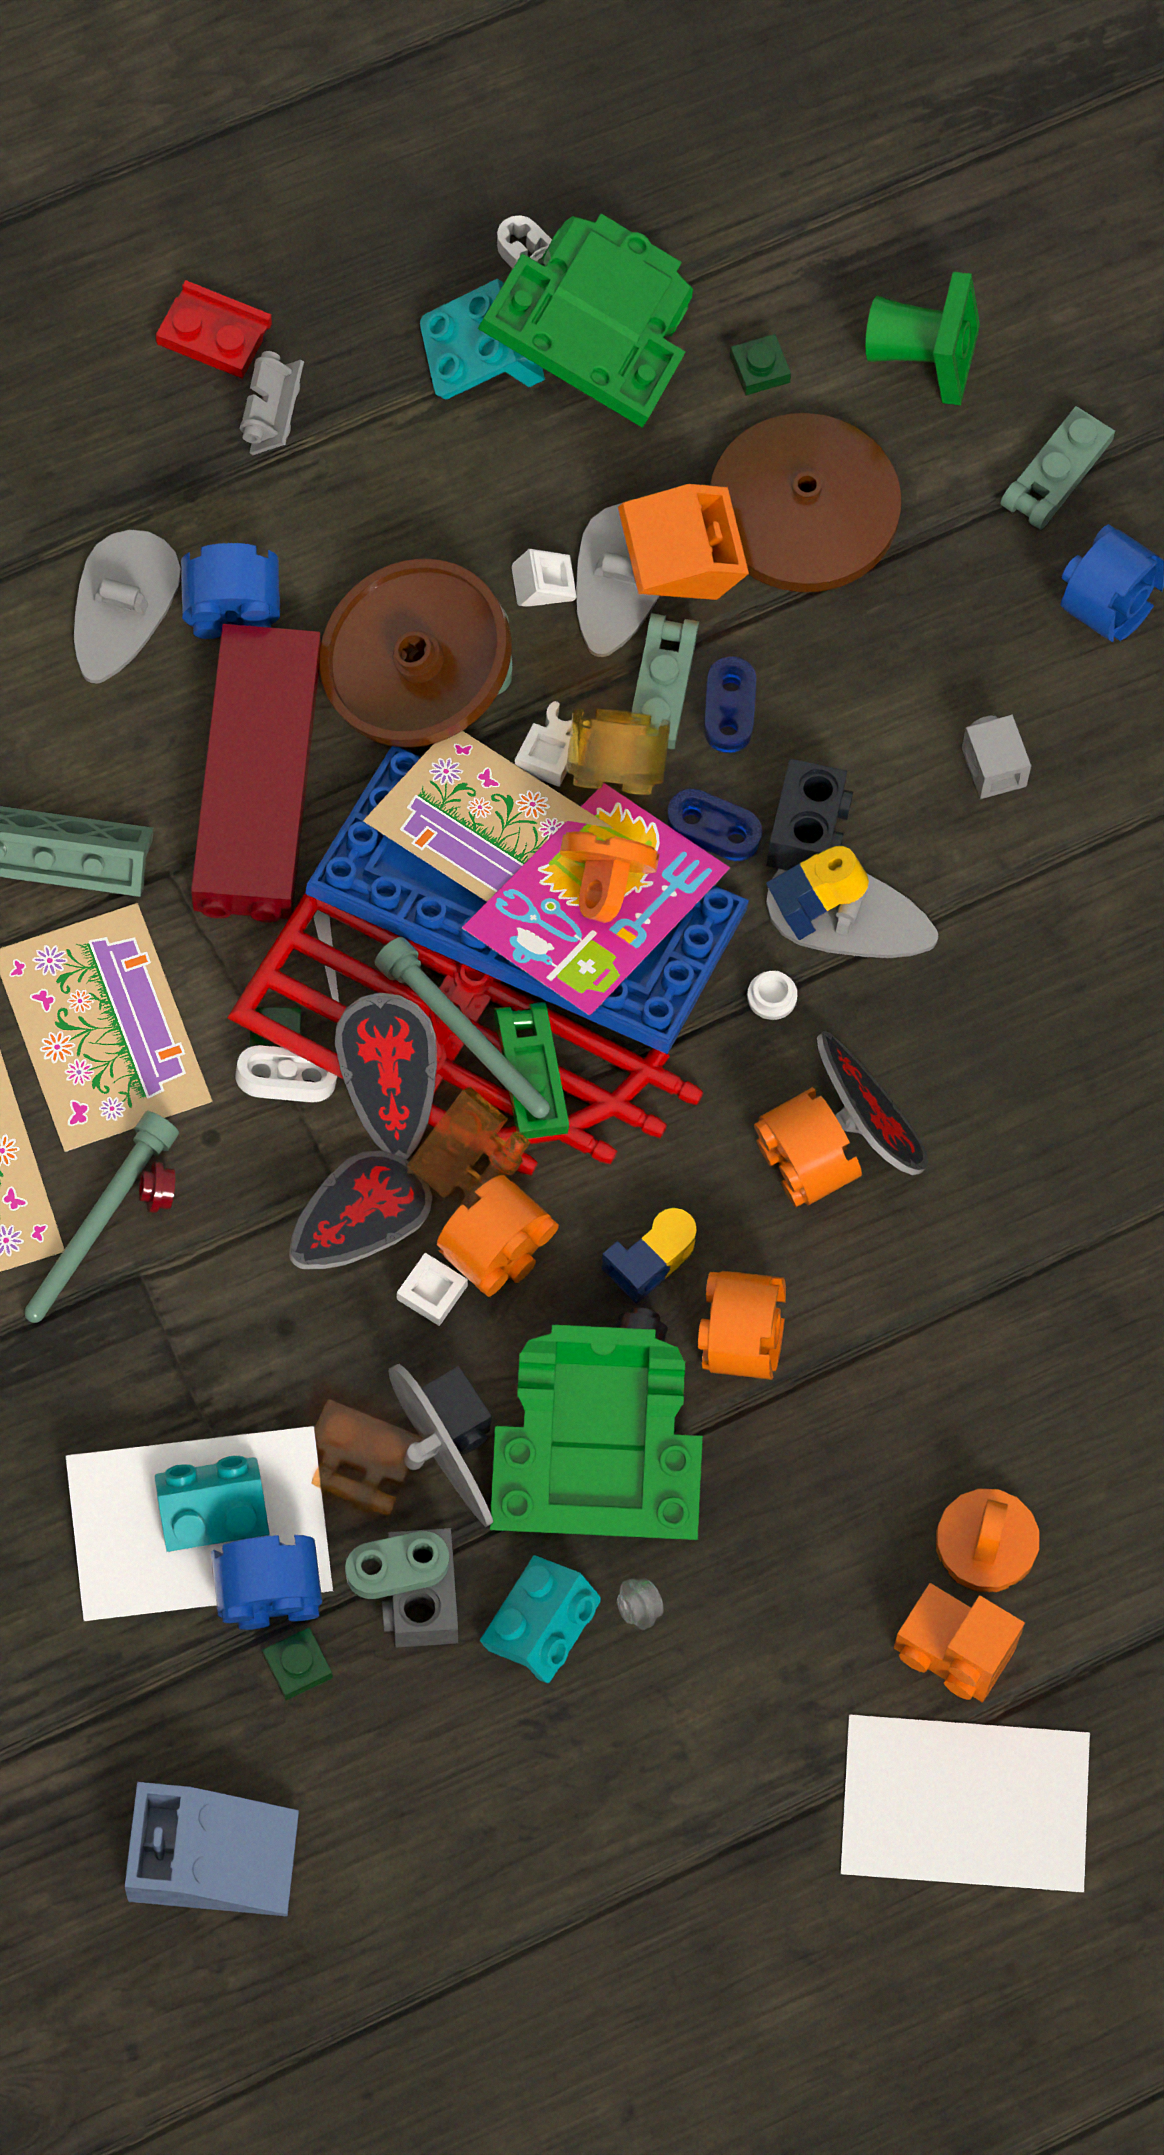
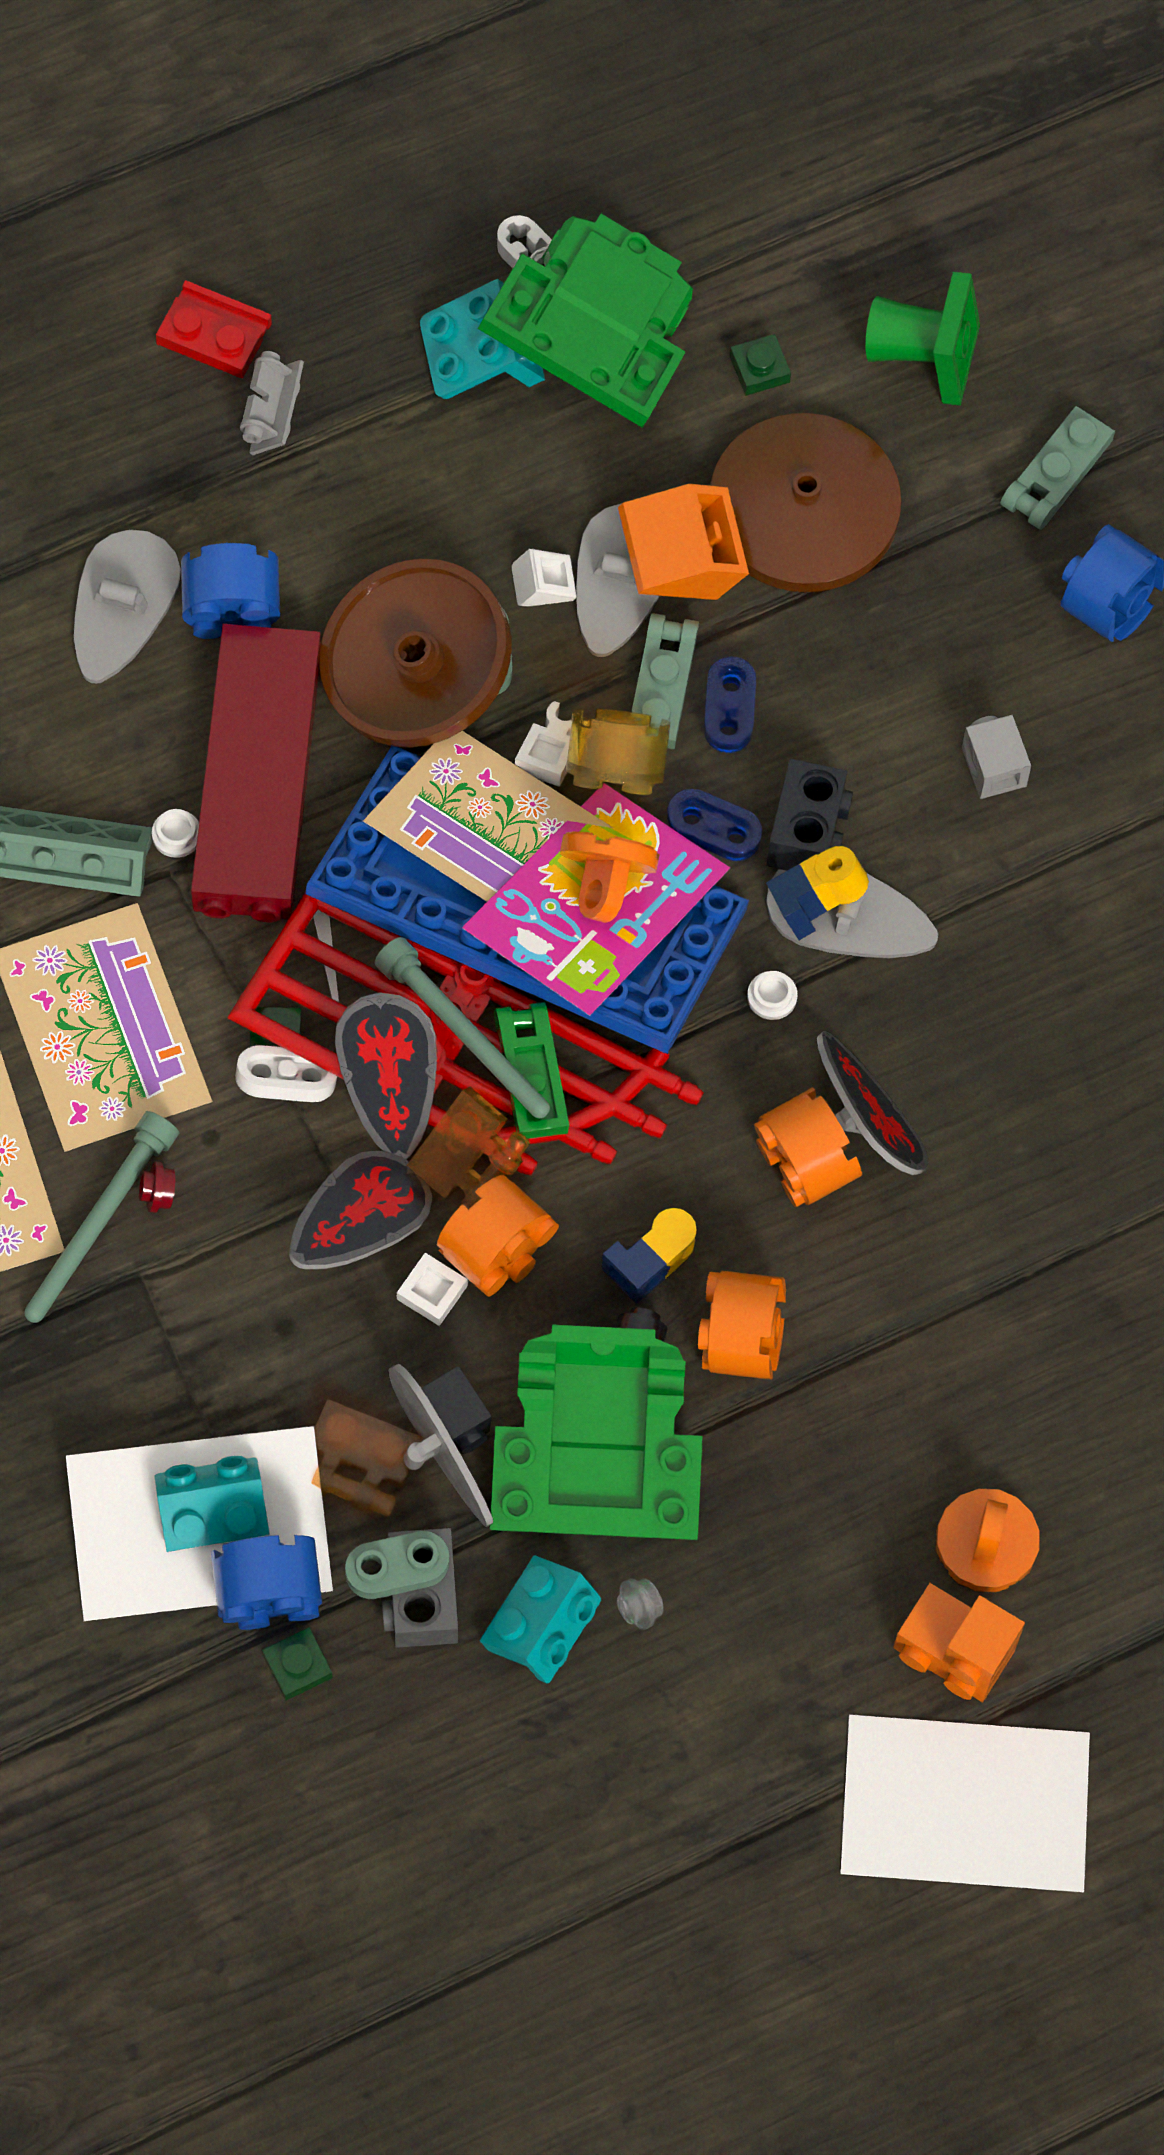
(175, 833): none -> white plate
(210, 1851): sand blue slope -> none

